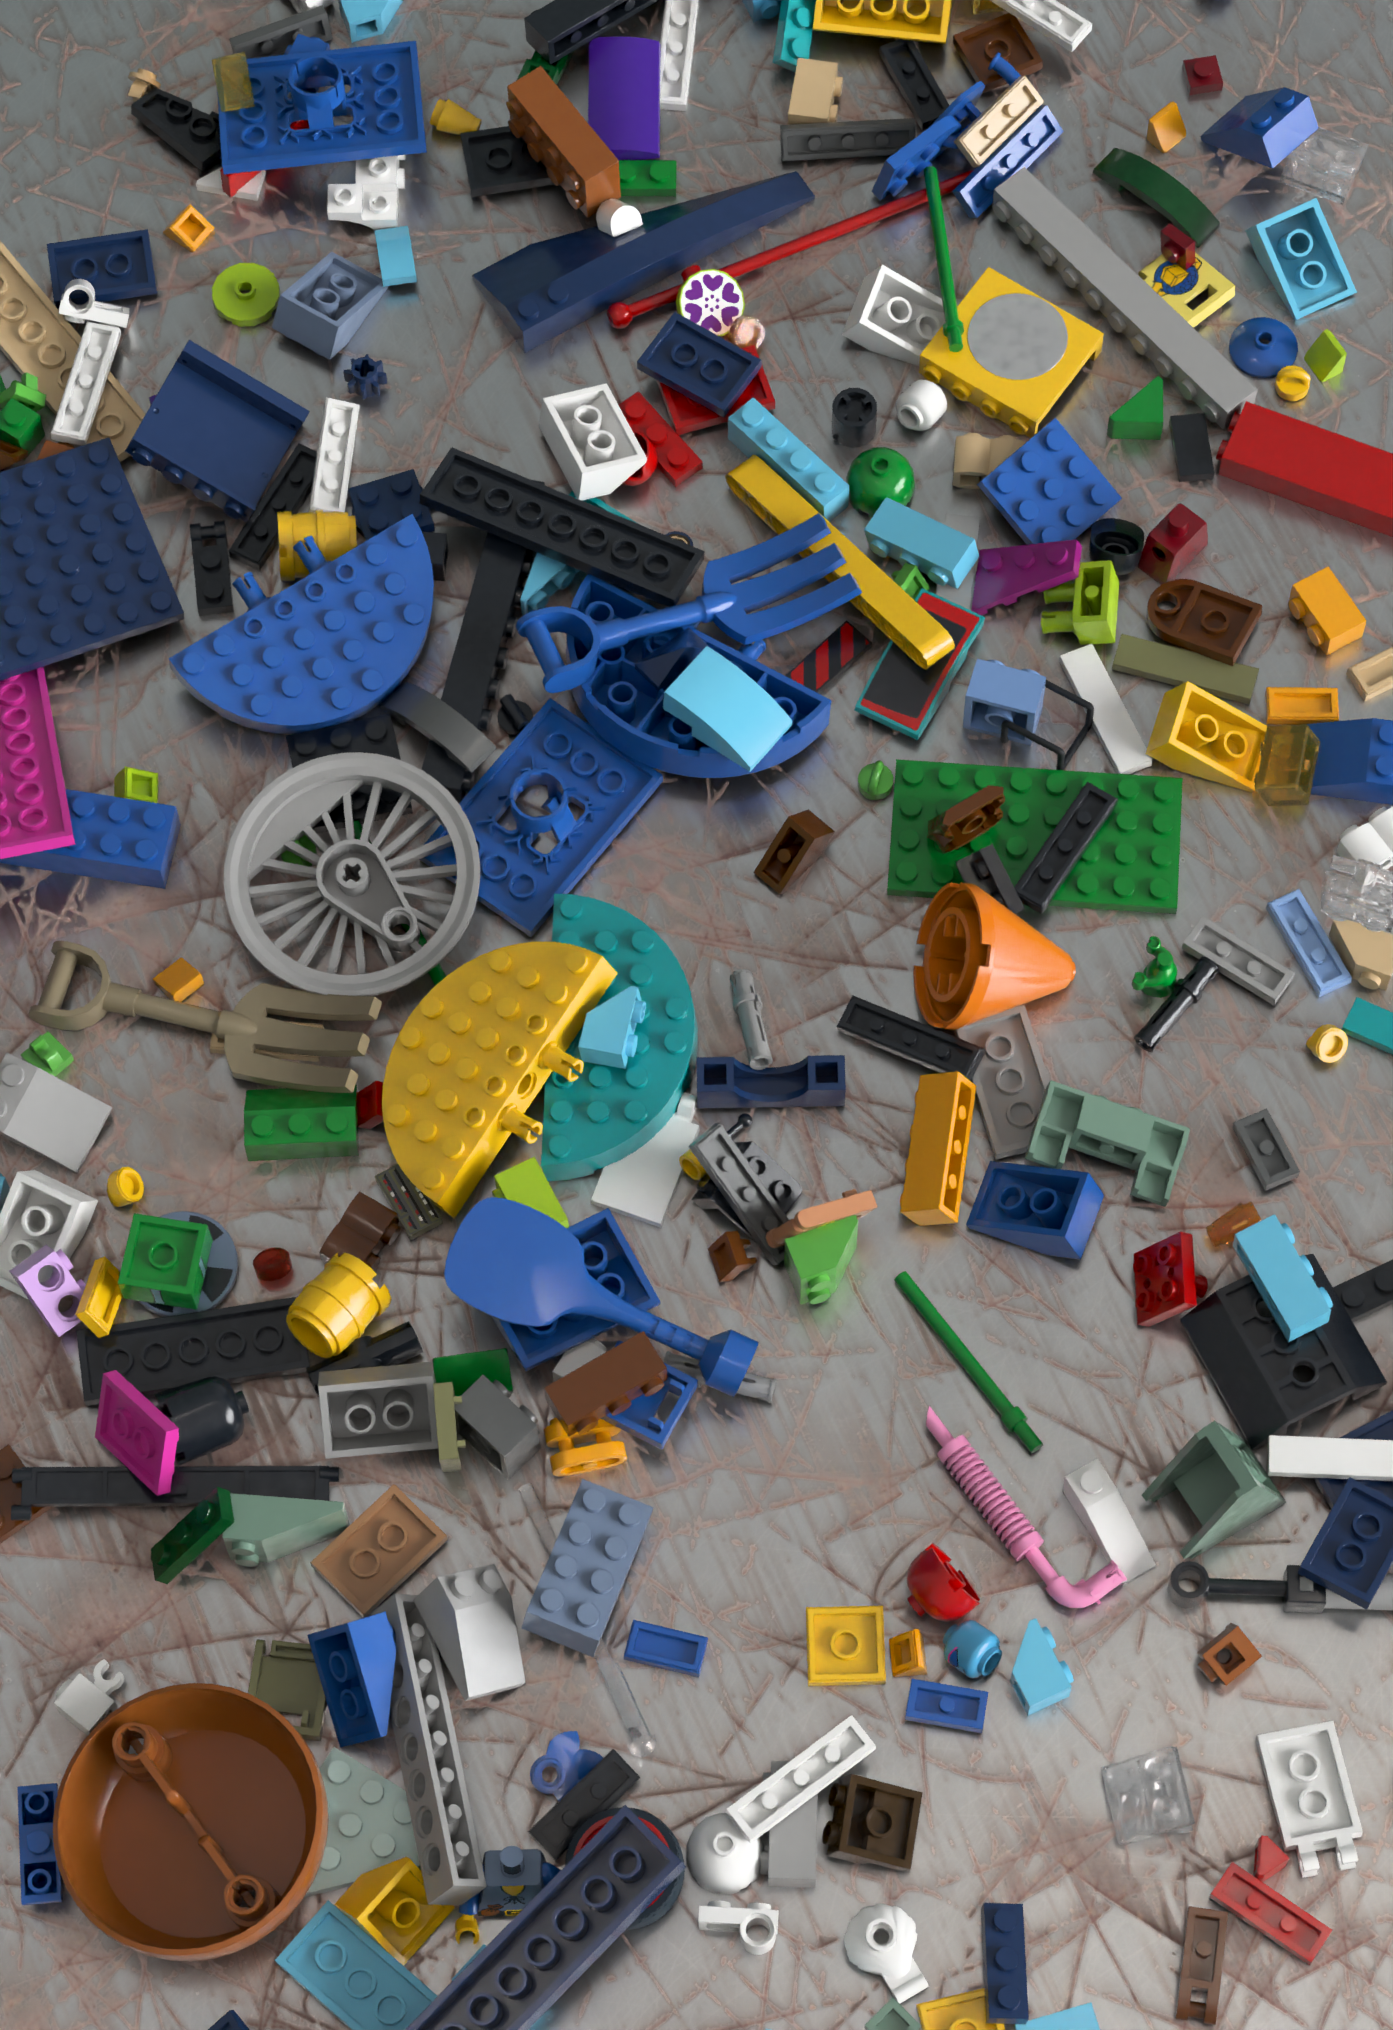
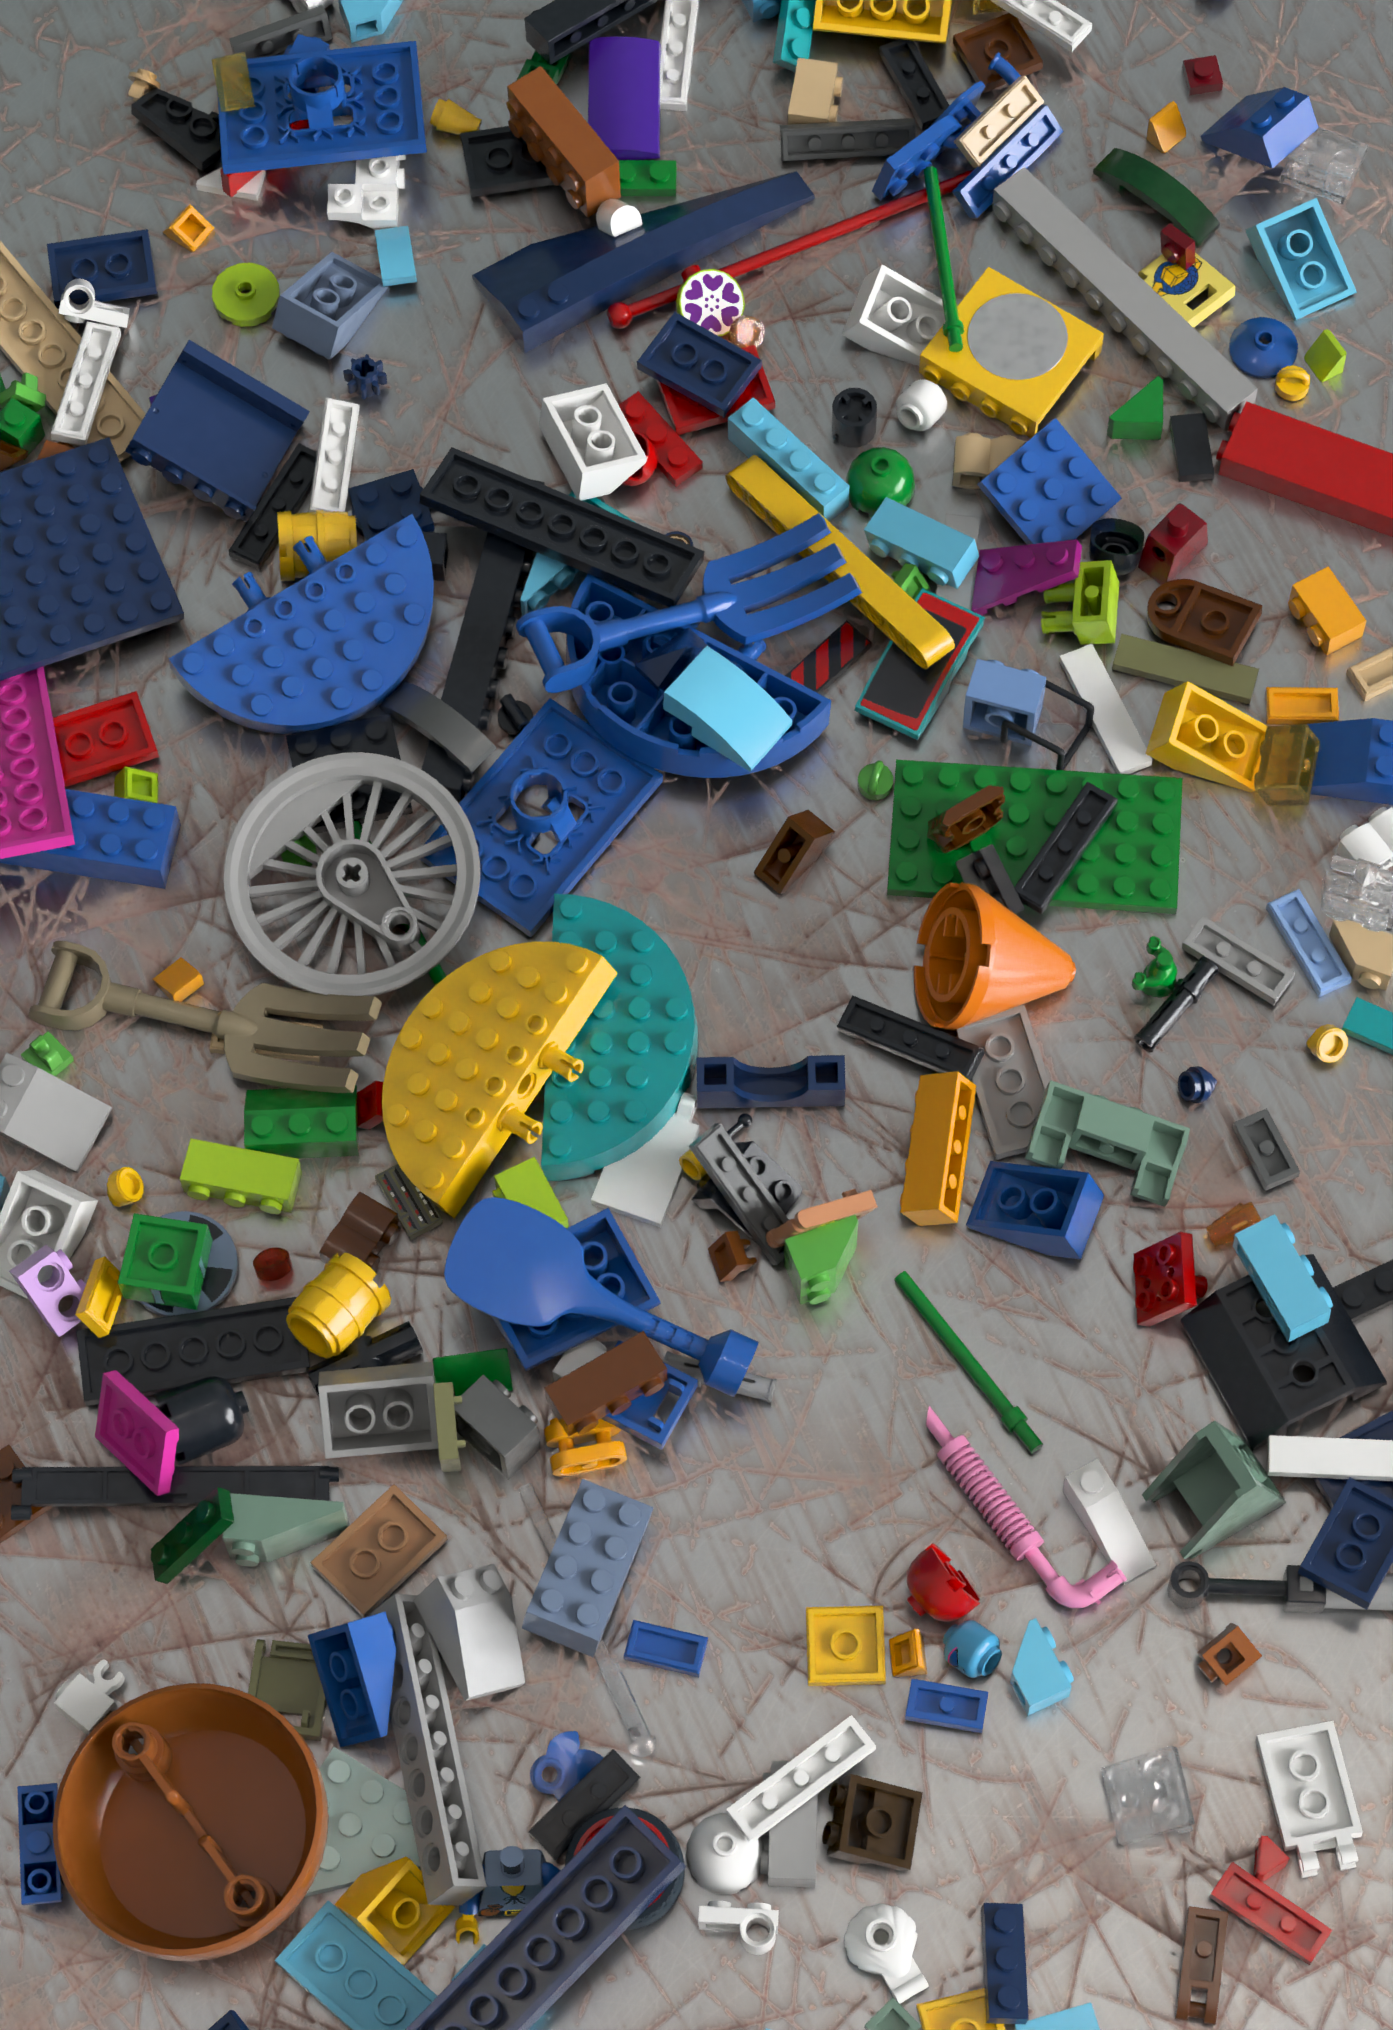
(103, 738): none -> red plate
(212, 569): black plate -> none
(240, 1176): none -> lime brick
(610, 1029): medium azure slope -> none
(748, 1007): light grey pin -> none
(1196, 1084): none -> dark blue plate

